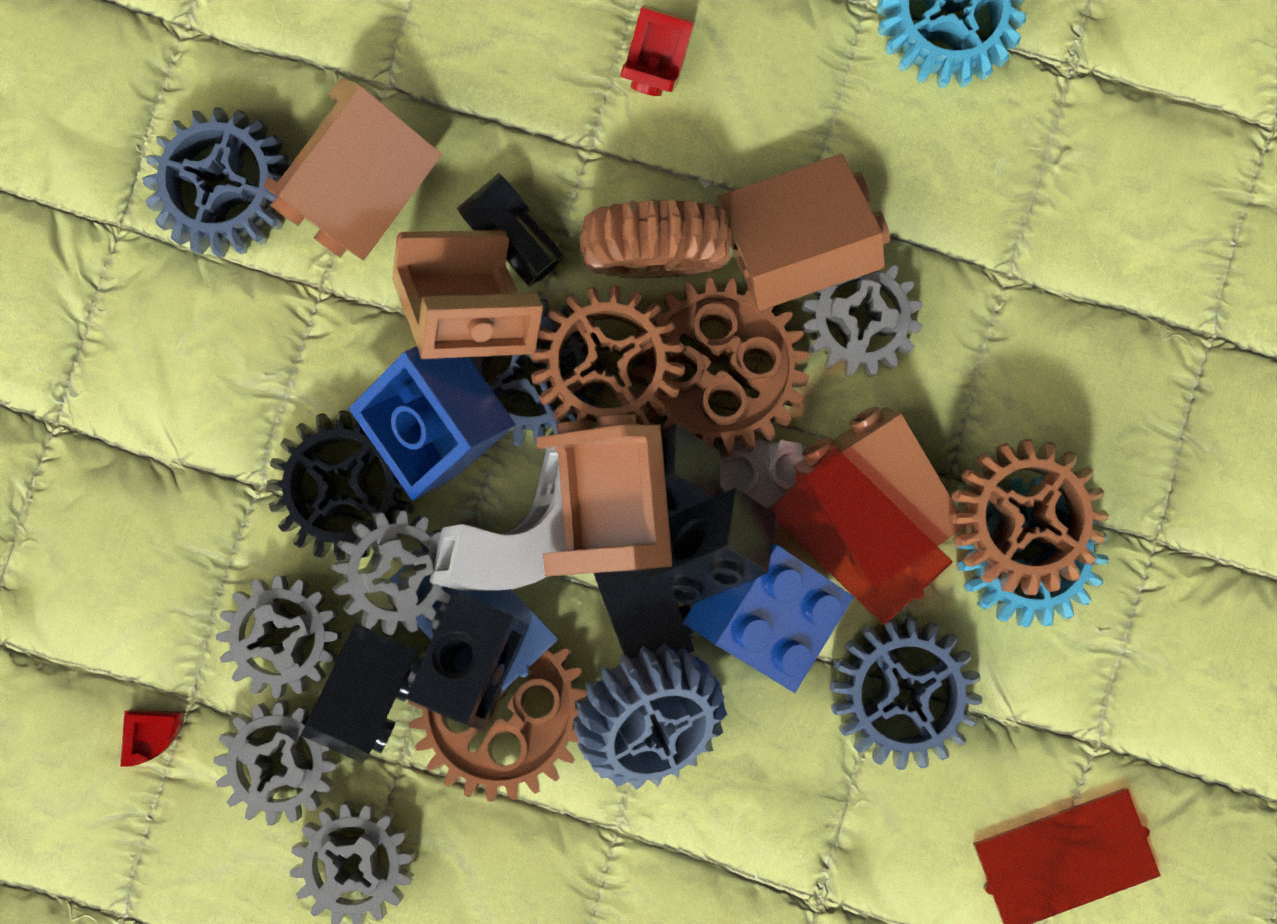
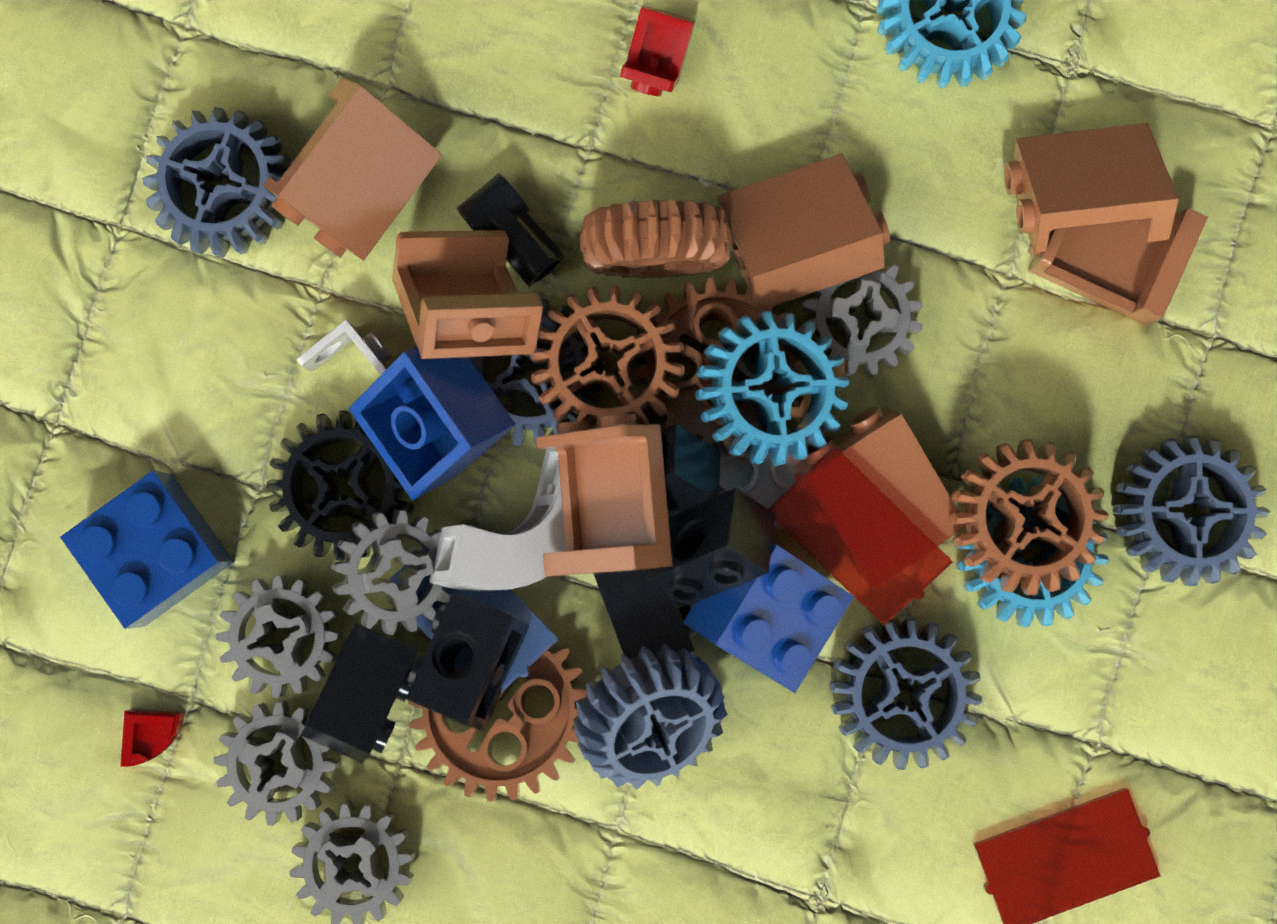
(147, 549): none -> blue brick
(339, 338): none -> white bracket
(774, 413): none -> medium azure gear
(1090, 181): none -> nougat panel
(1118, 266): none -> nougat panel
(1191, 532): none -> sand blue gear

